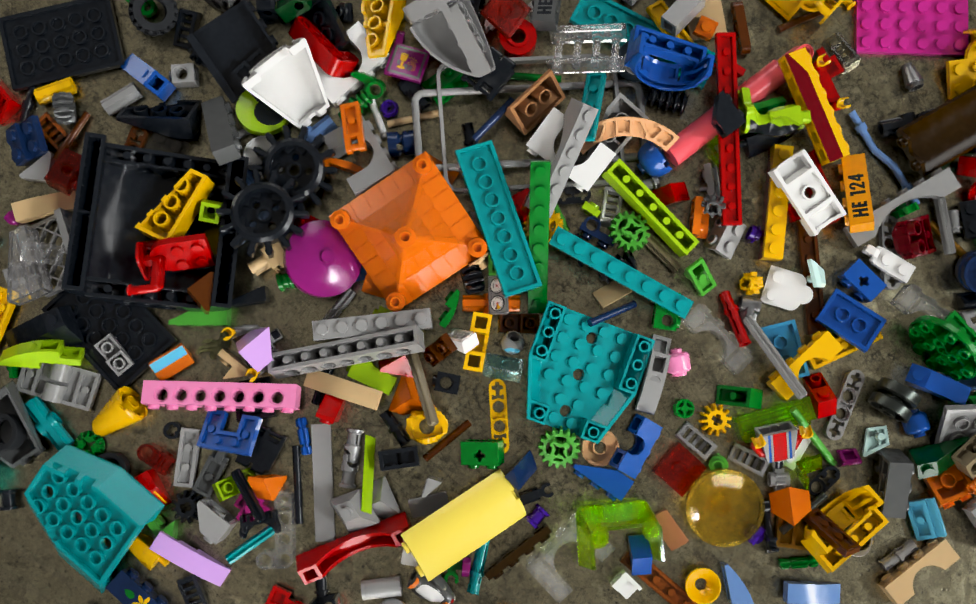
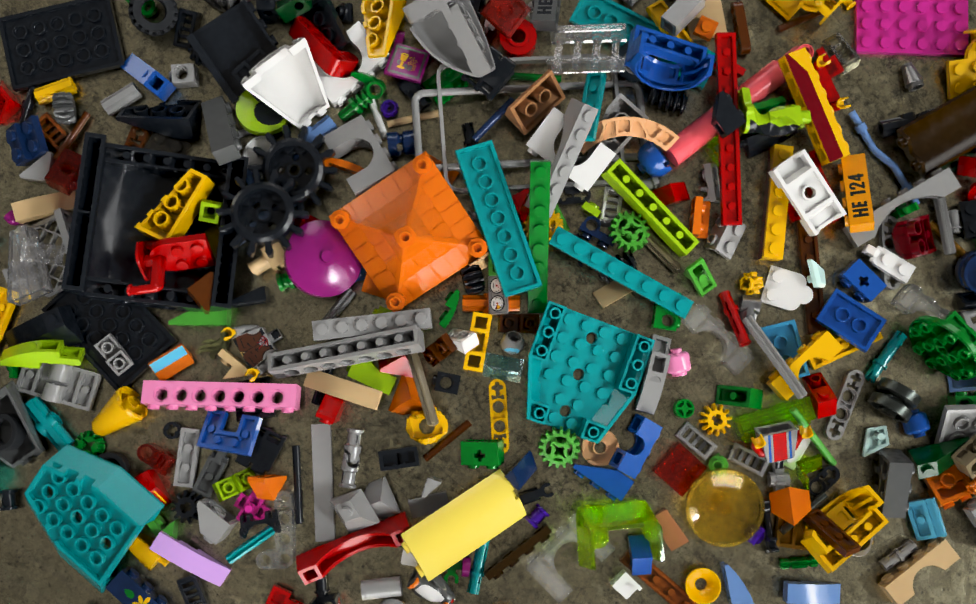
(248, 495): black axle -> none
(256, 348): lavender slope -> none
(303, 435): blue axle -> none
(353, 127): orange plate -> none
(368, 474): lime sticker -> none
(395, 427): black pin -> none
(612, 313): dark blue bar -> none
(712, 209): dark grey gear -> none
(754, 233): dark purple plate -> none
(848, 457): magenta slope -> none
(880, 363): none -> teal pin
(937, 384): blue slope -> none

